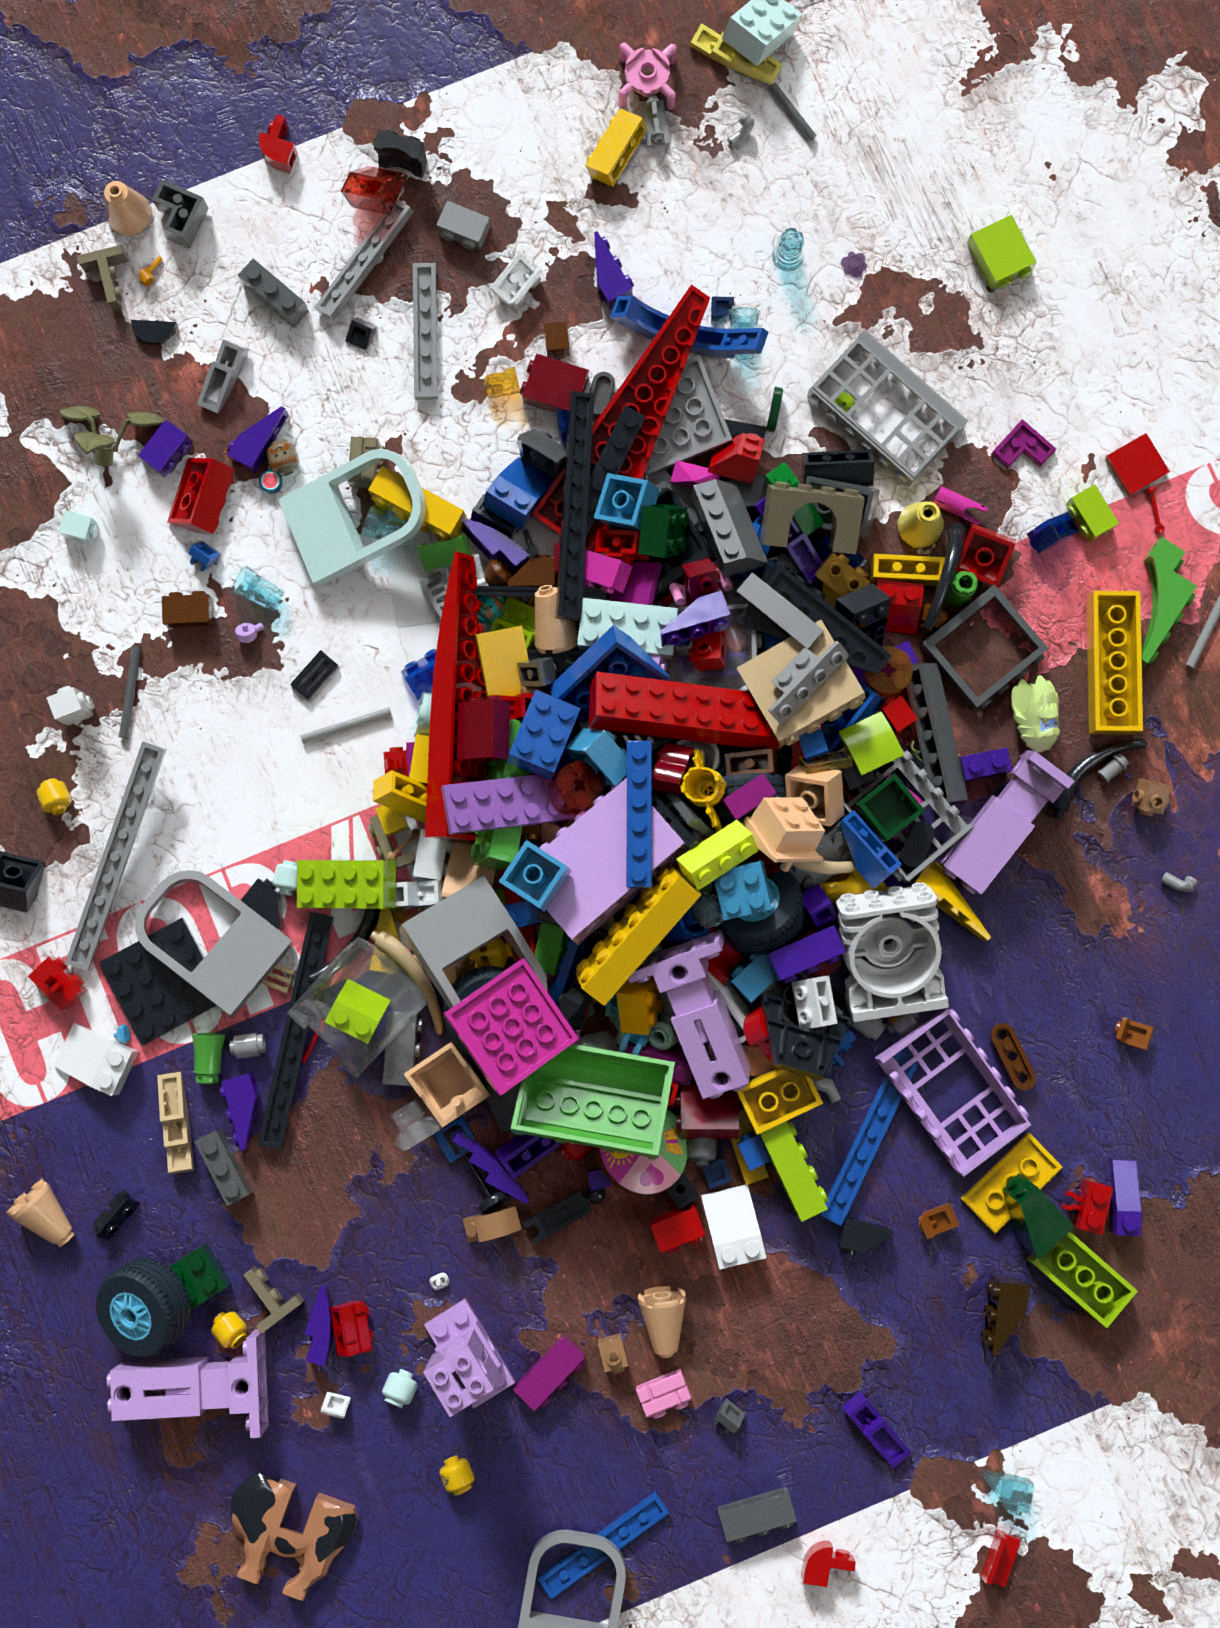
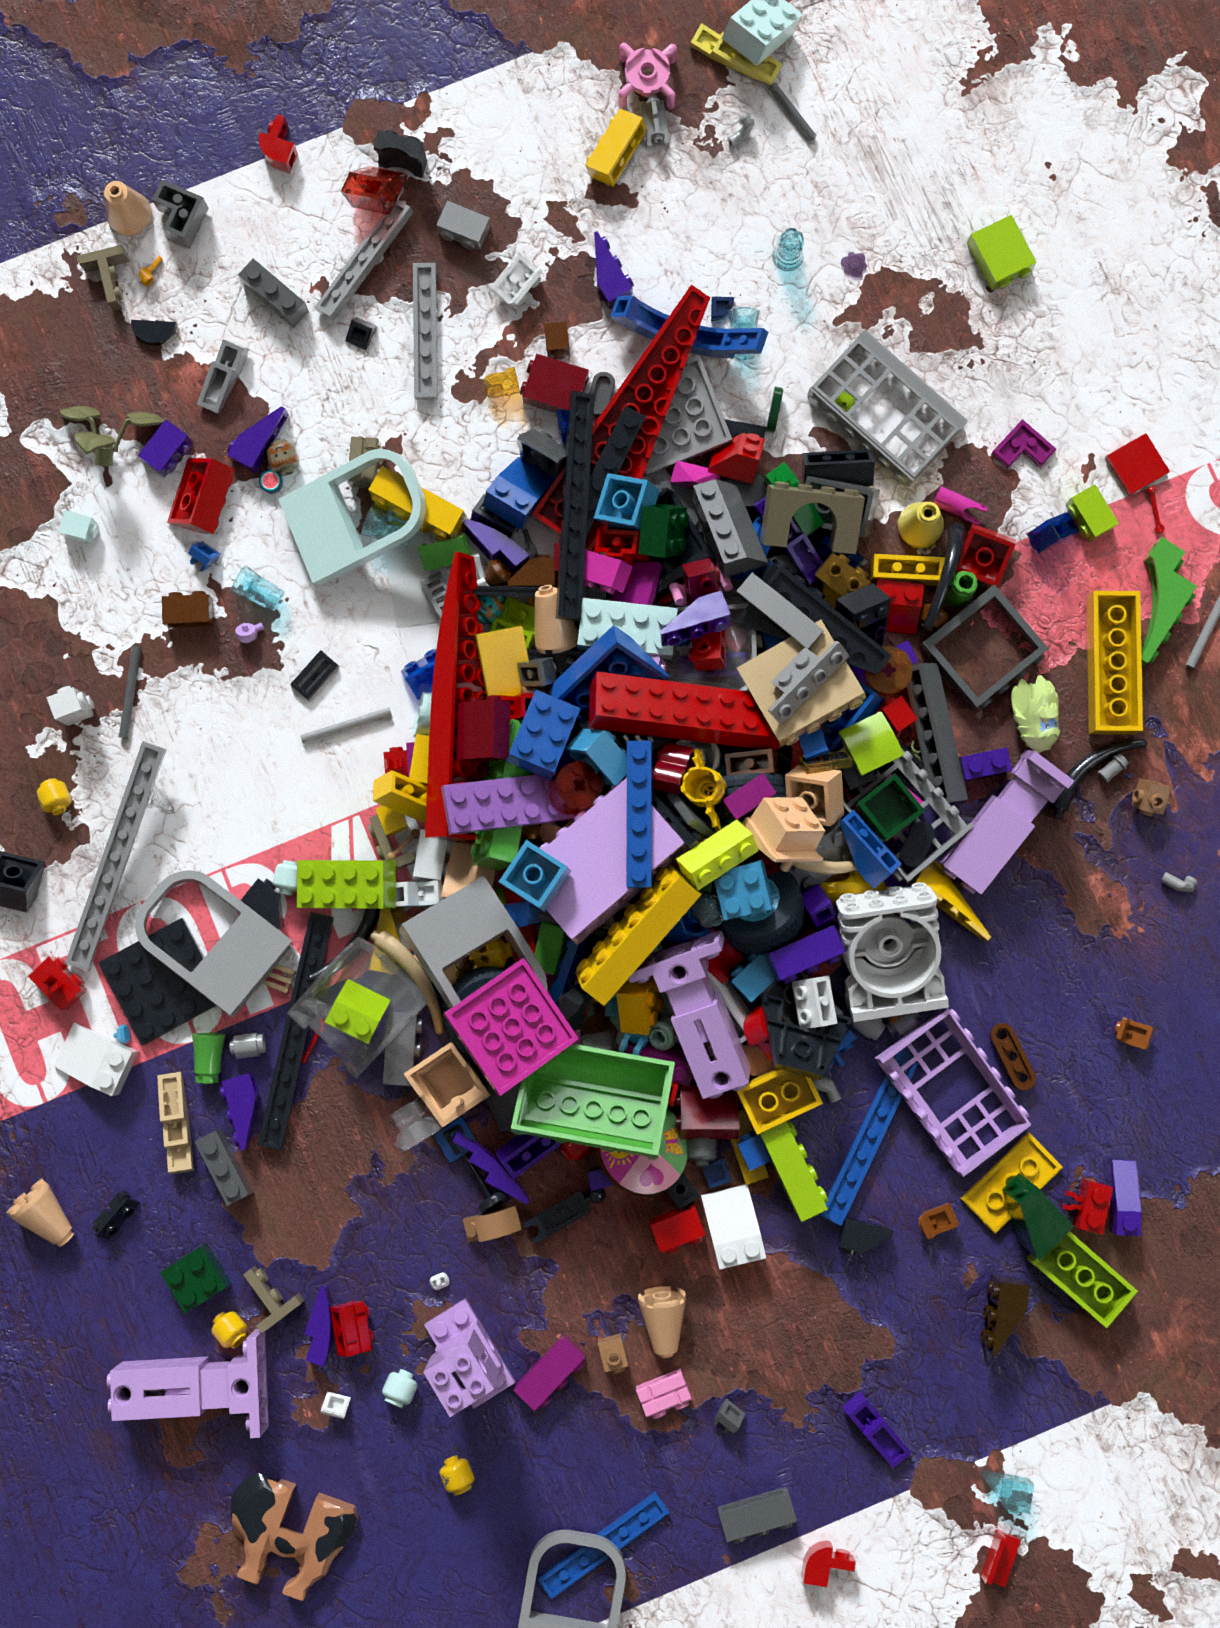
(143, 1307): black wheel -> none

